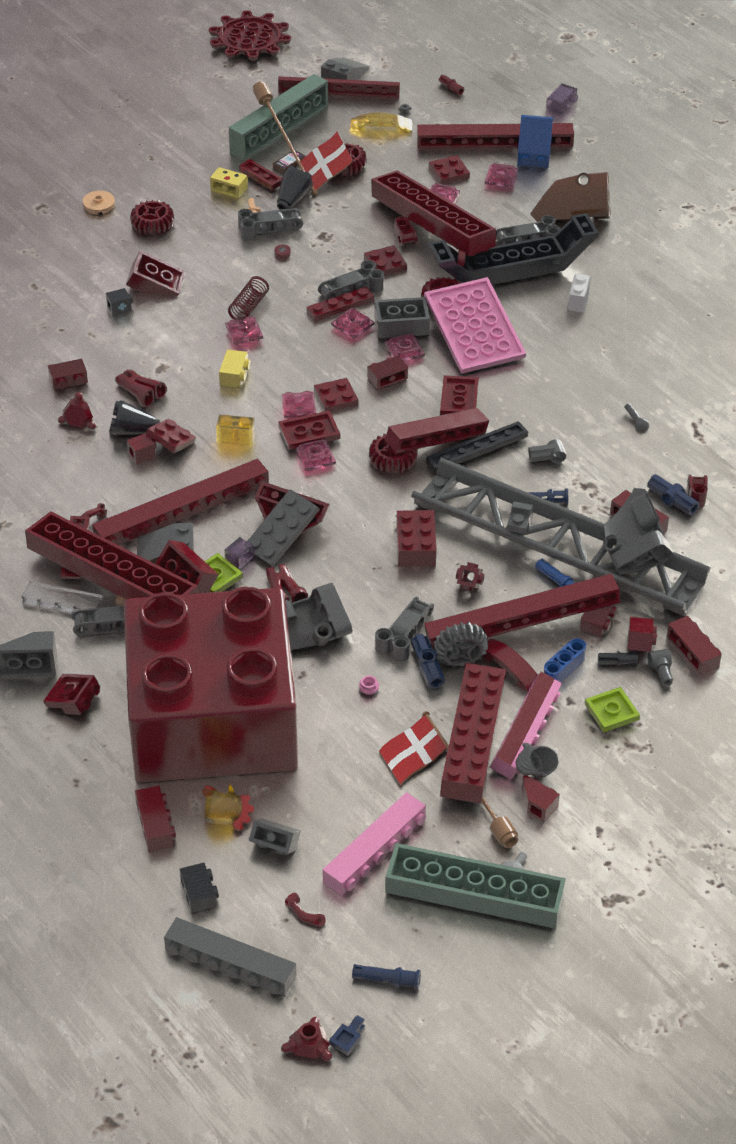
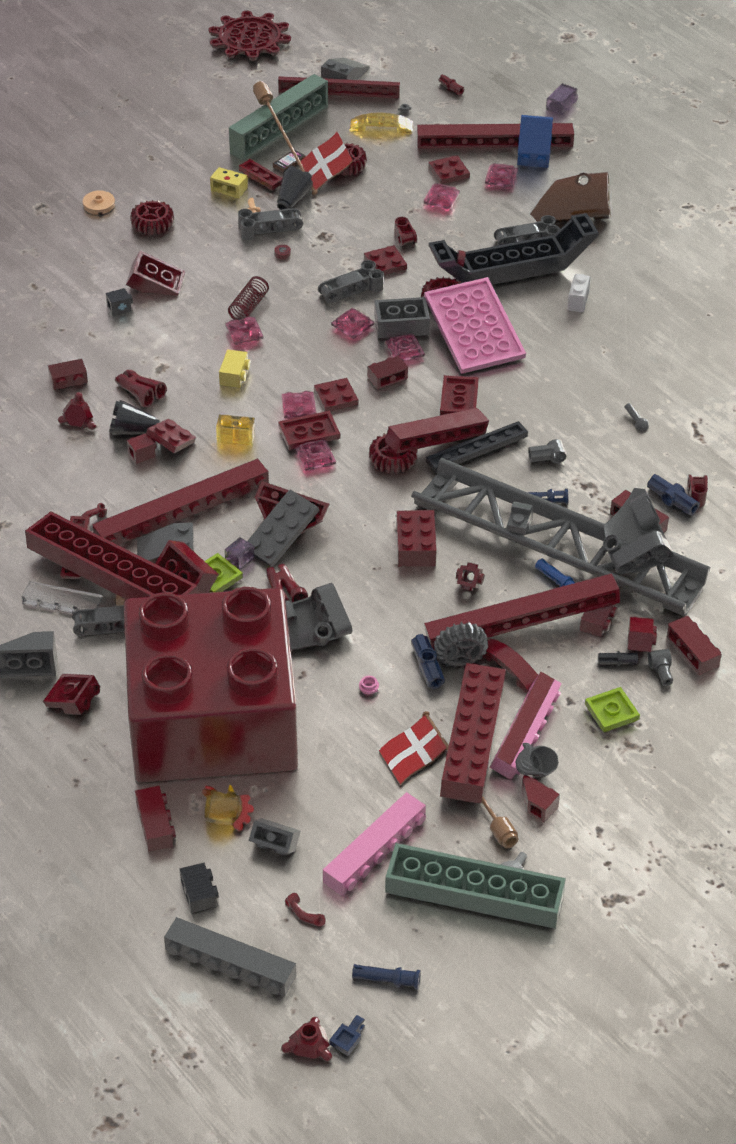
(340, 303): dark red plate -> none
(405, 628): dark grey piece -> none
(433, 213): dark red brick -> none
(566, 660): blue beam -> none

